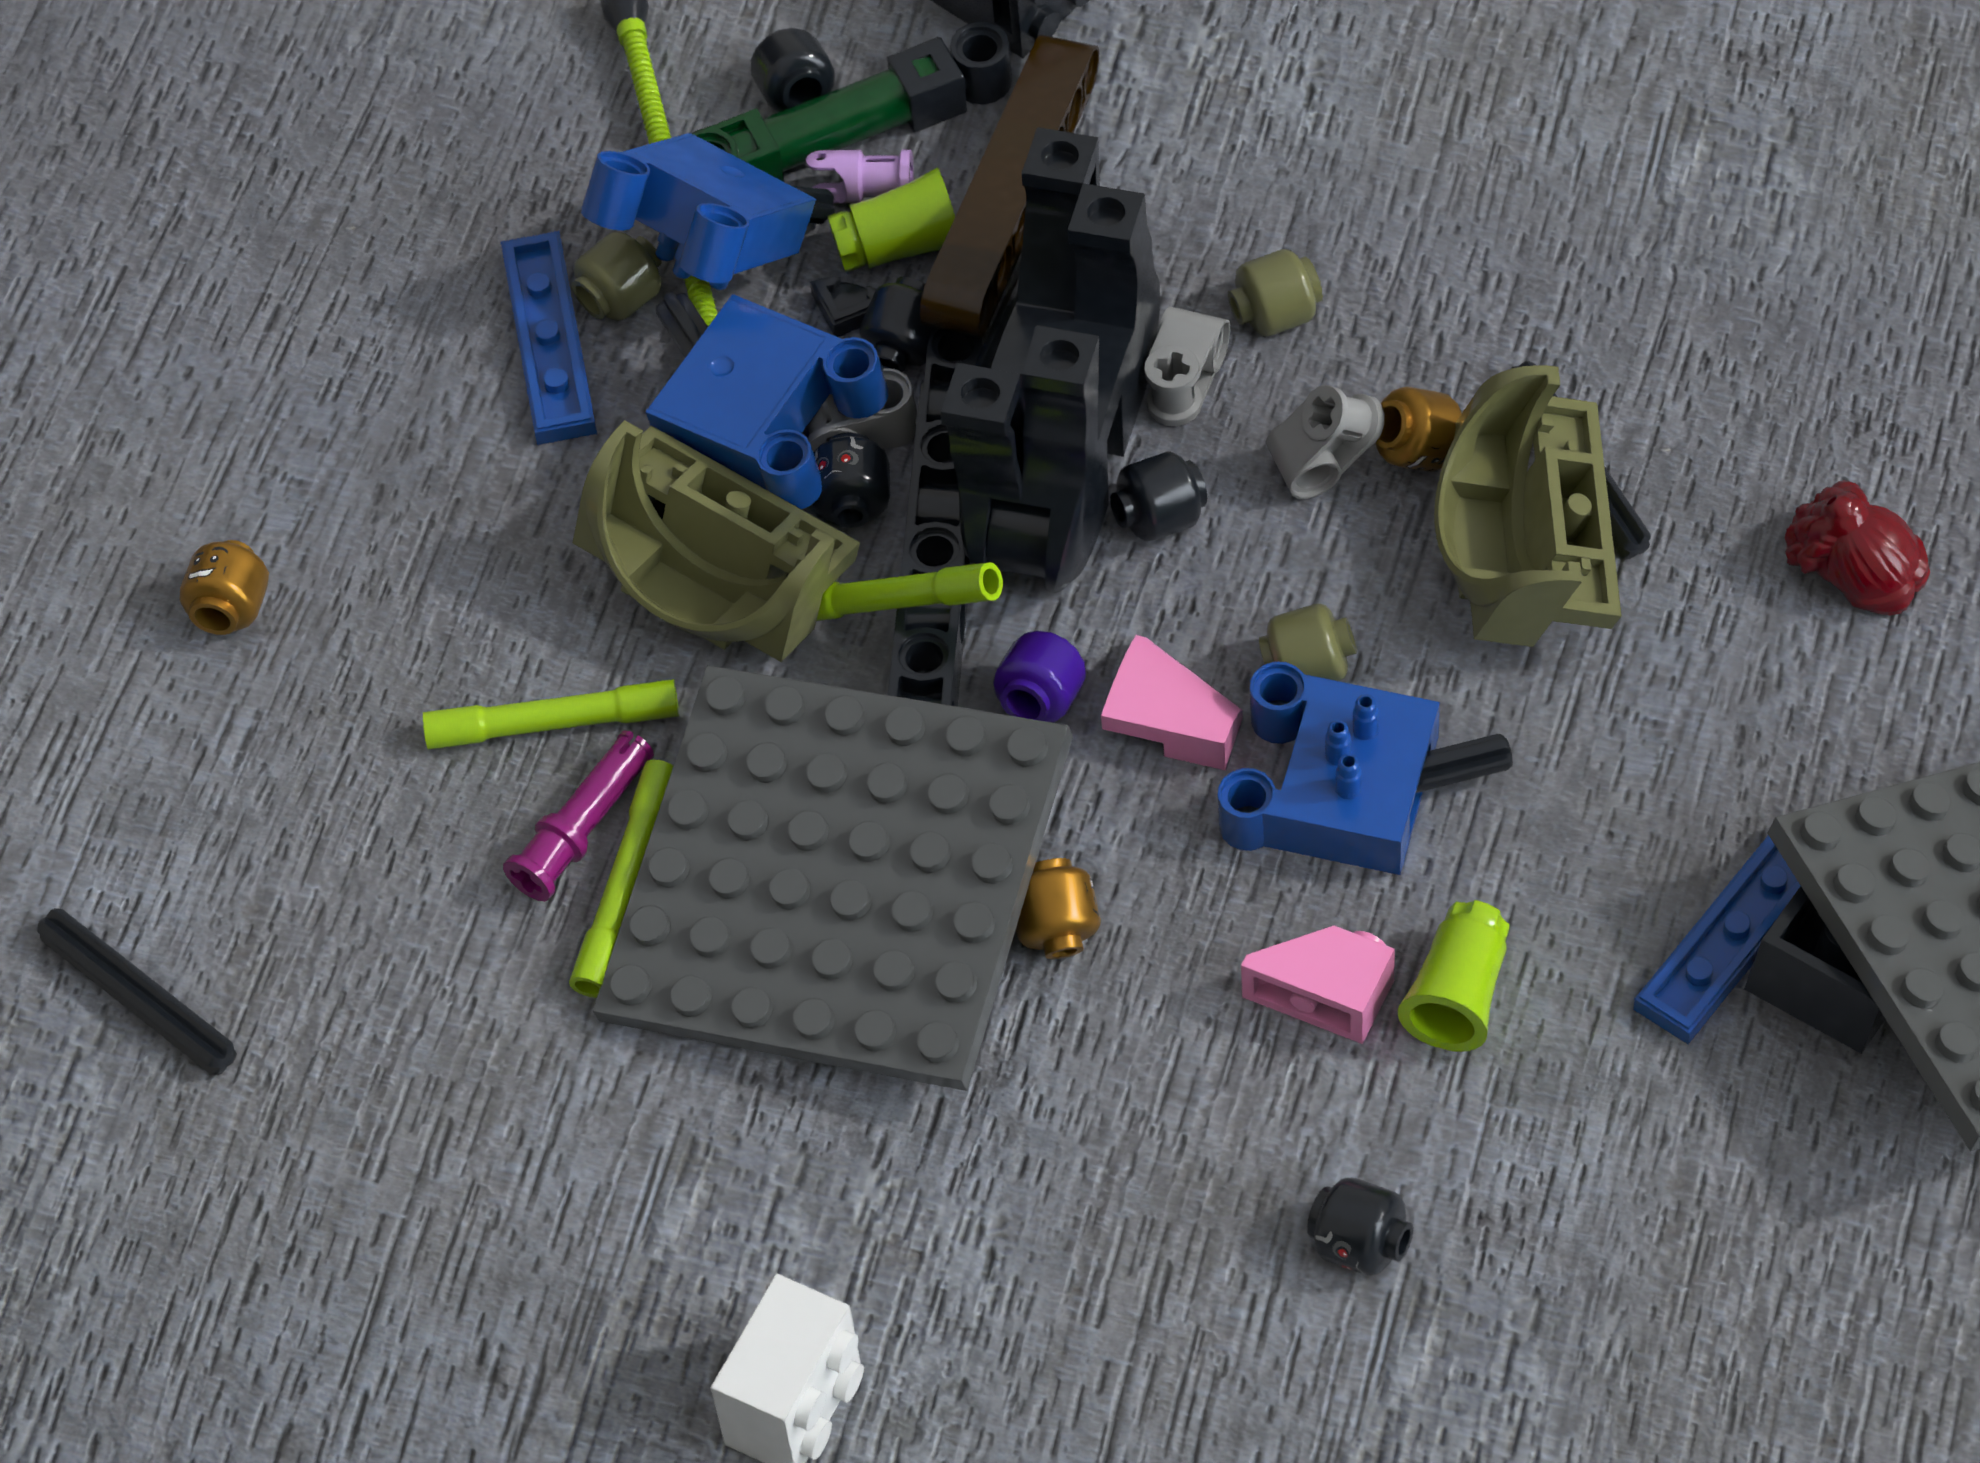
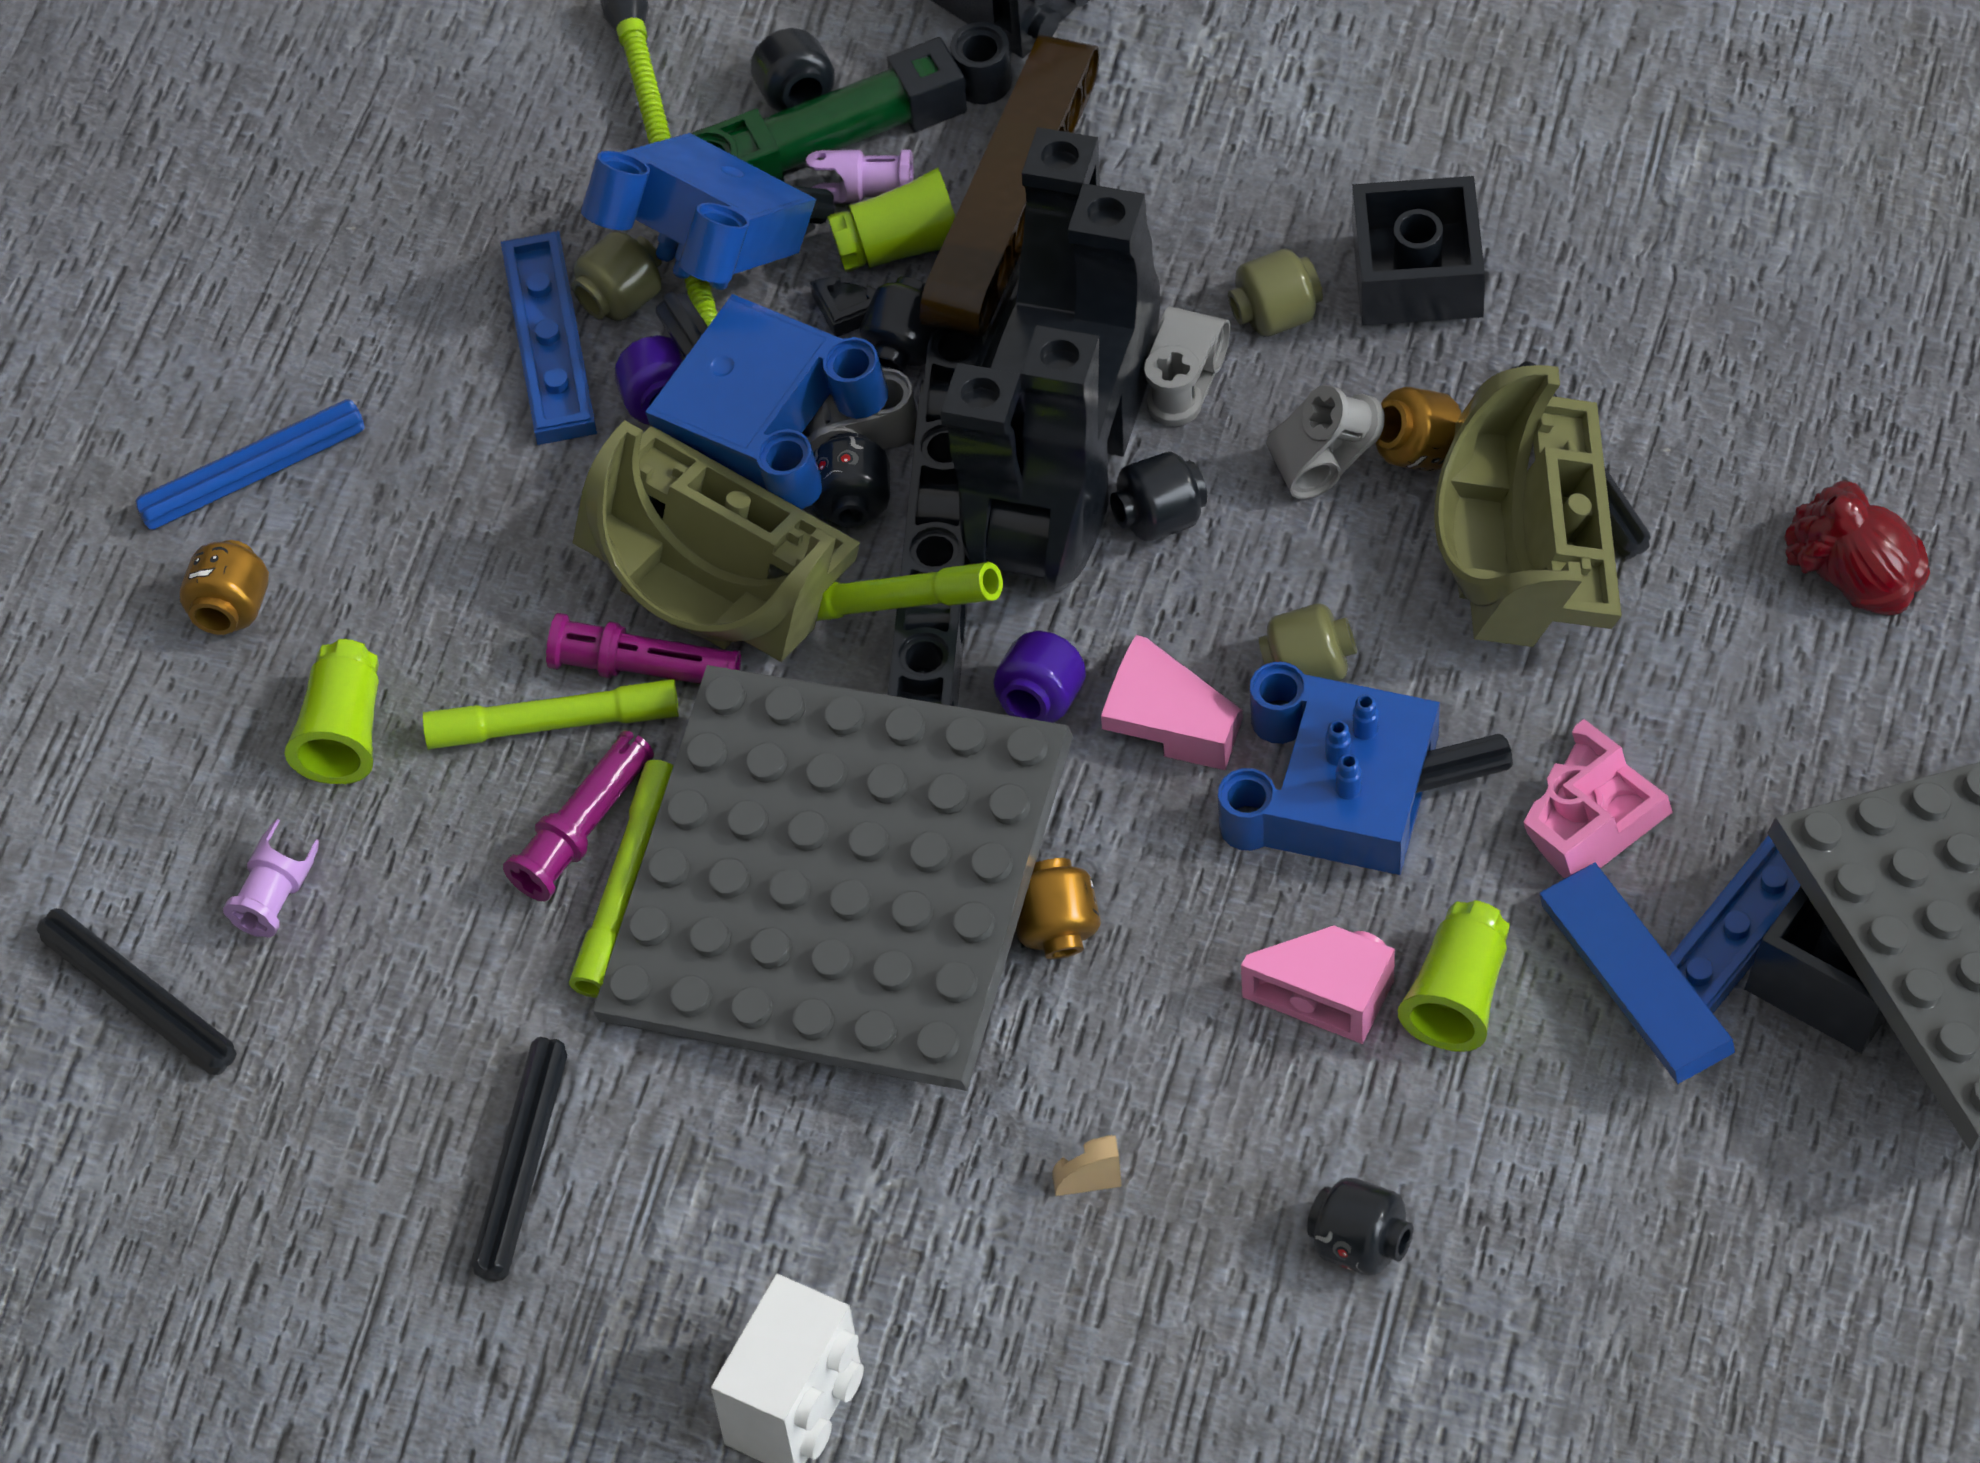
(249, 464): none -> blue axle
(267, 887): none -> lavender piece
(336, 716): none -> lime plant
(519, 1159): none -> black axle
(614, 651): none -> magenta pin
(644, 371): none -> dark purple head
(1090, 1171): none -> tan tile
(1418, 250): none -> black brick
(1593, 805): none -> bright pink slope
(1637, 973): none -> blue tile

